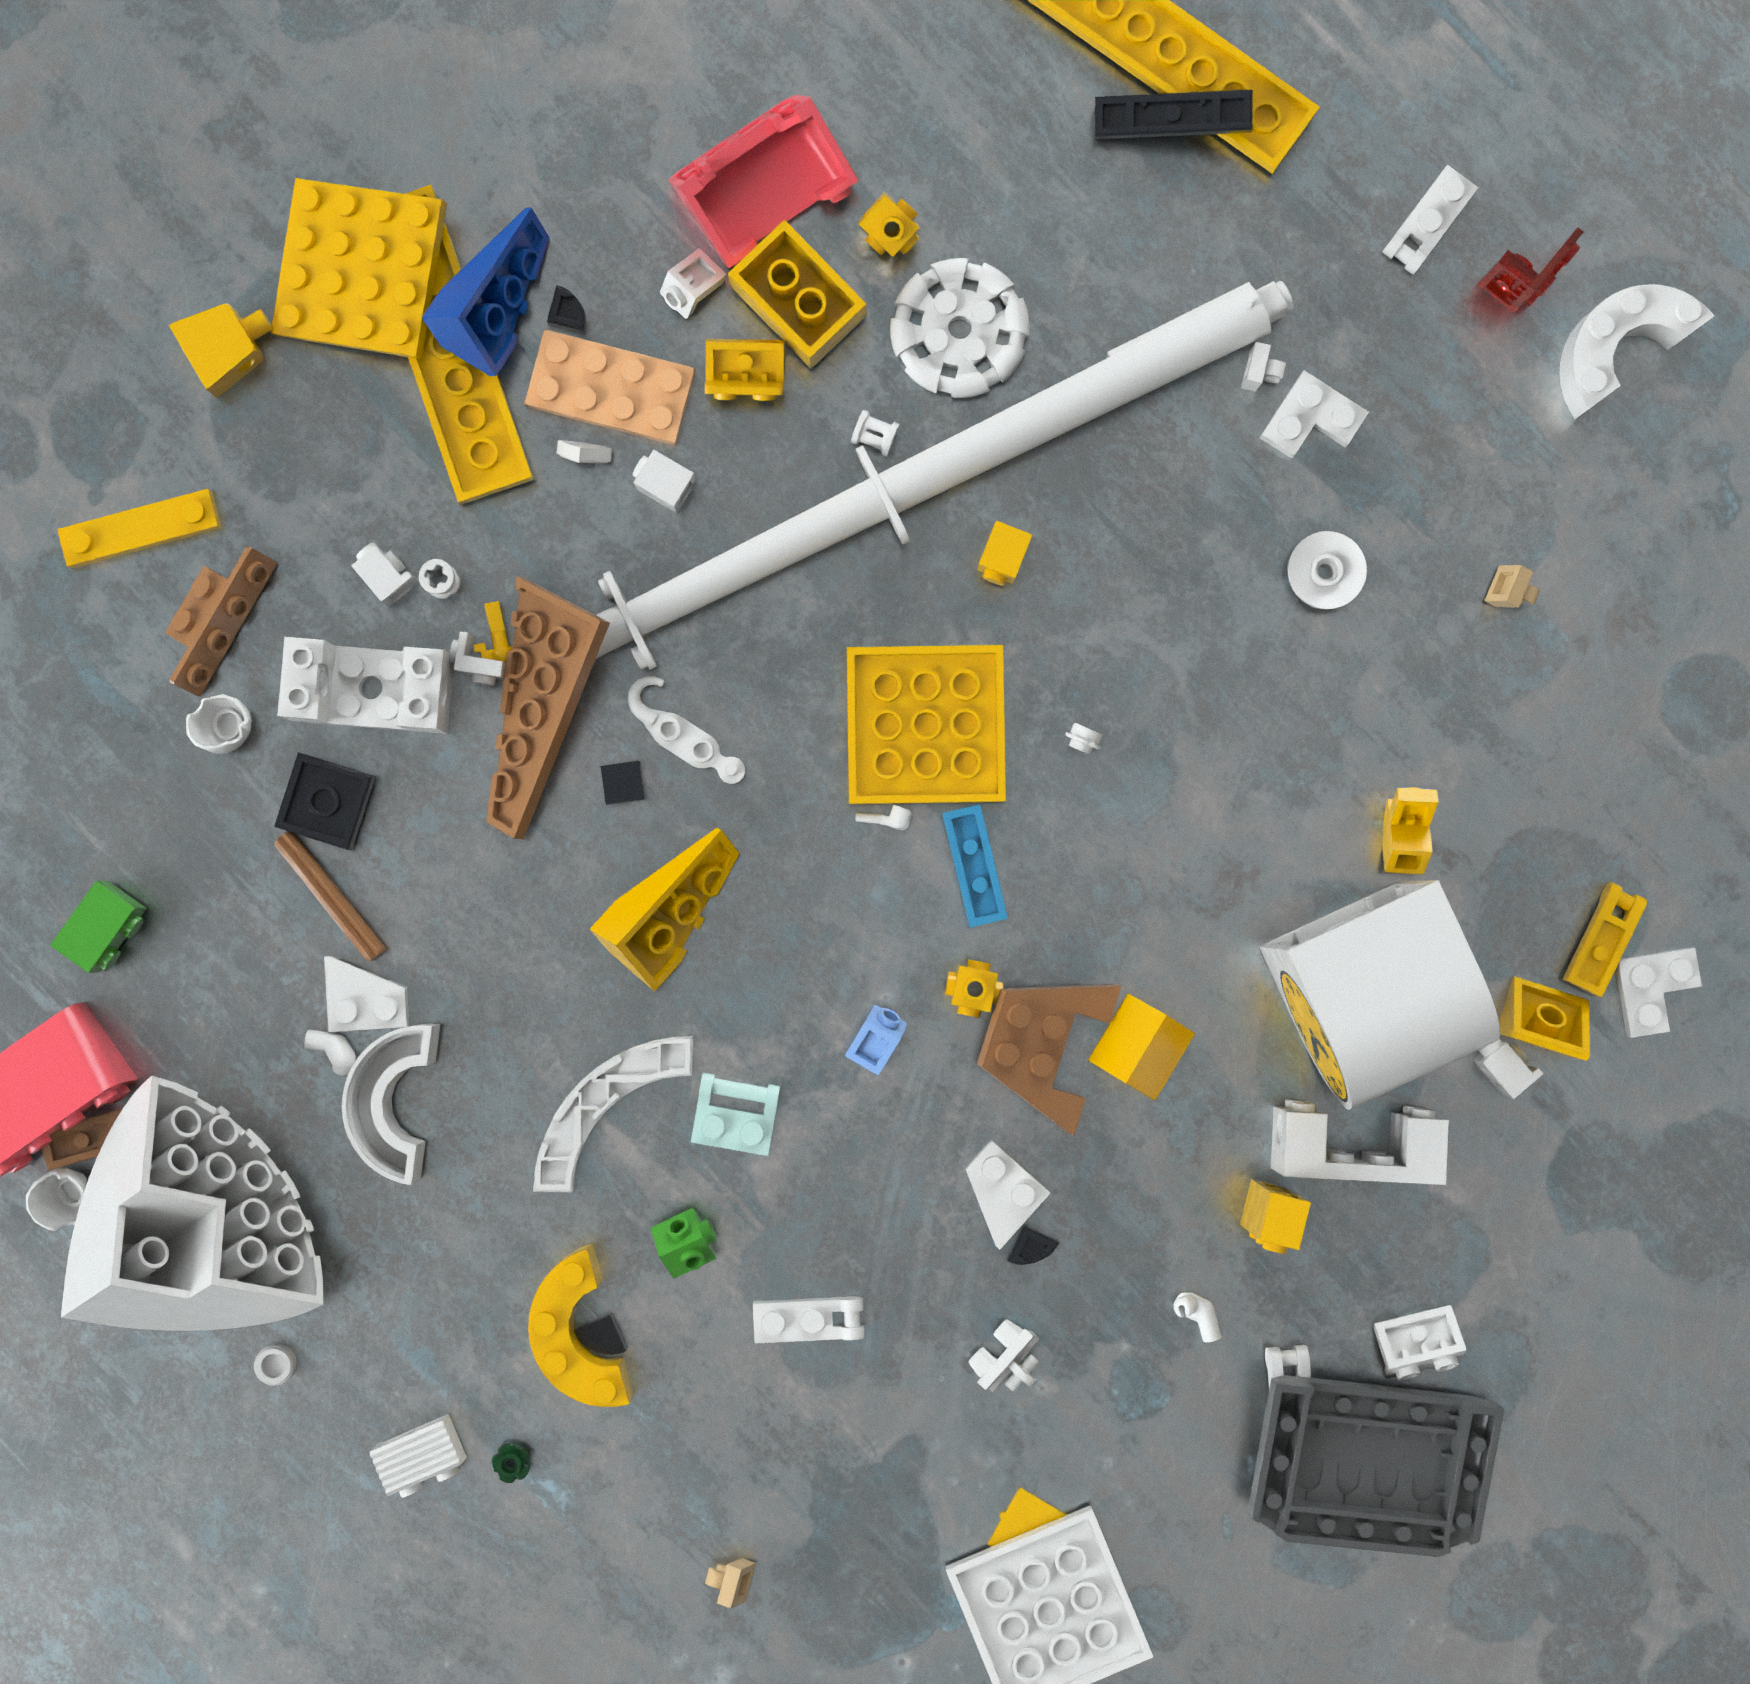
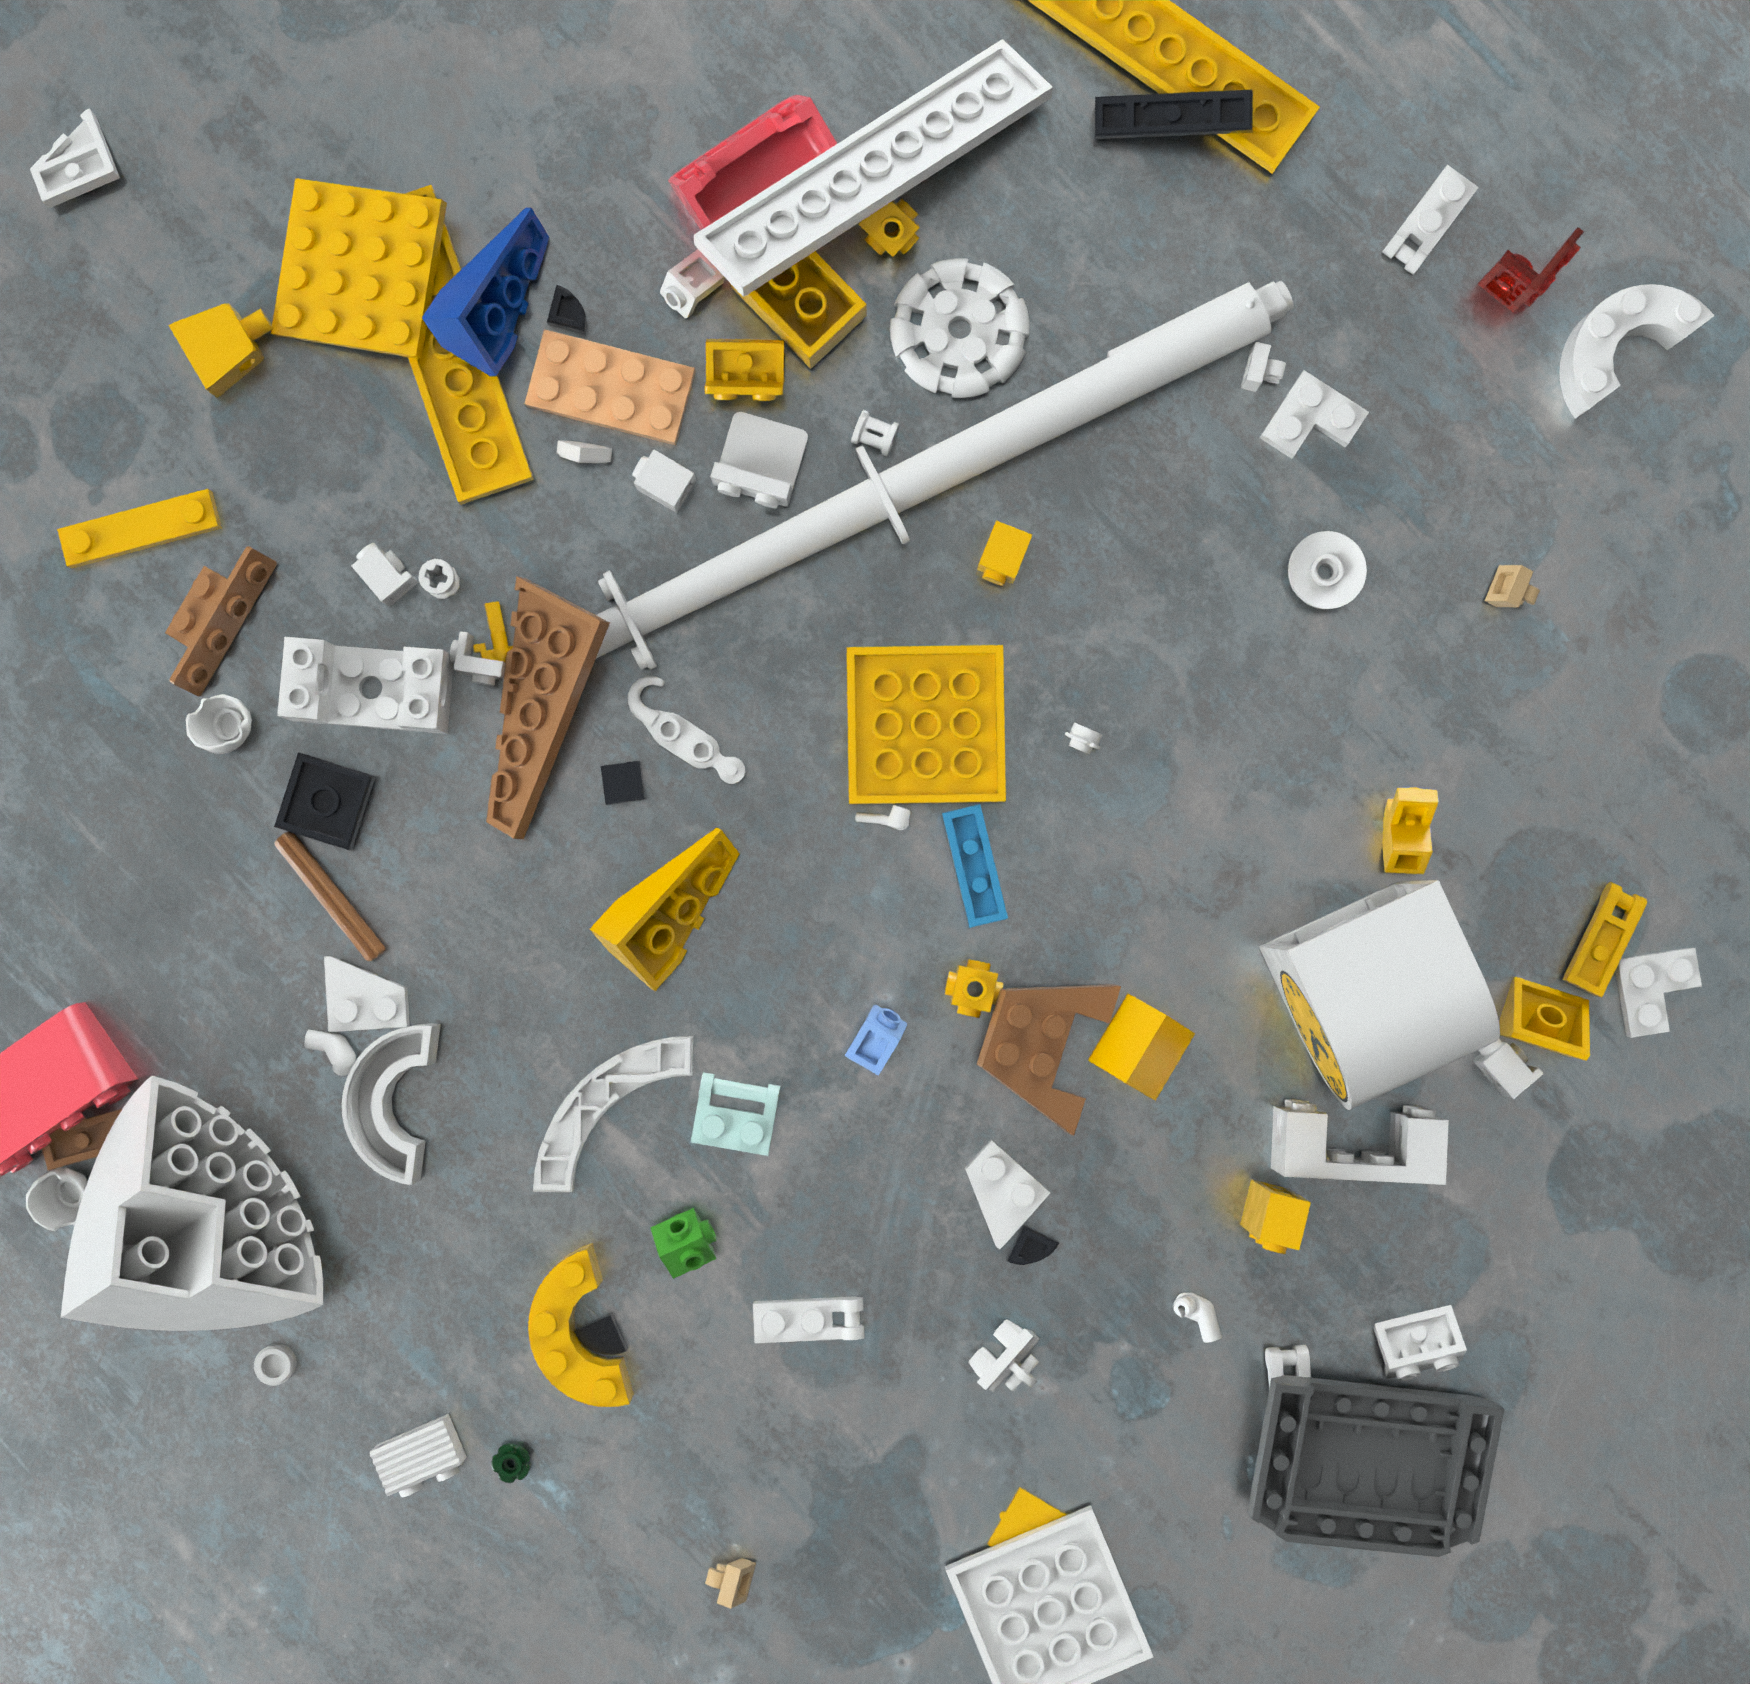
(75, 164): none -> white wing
(99, 927): bright green brick -> none
(760, 460): none -> white bracket
(872, 167): none -> white plate

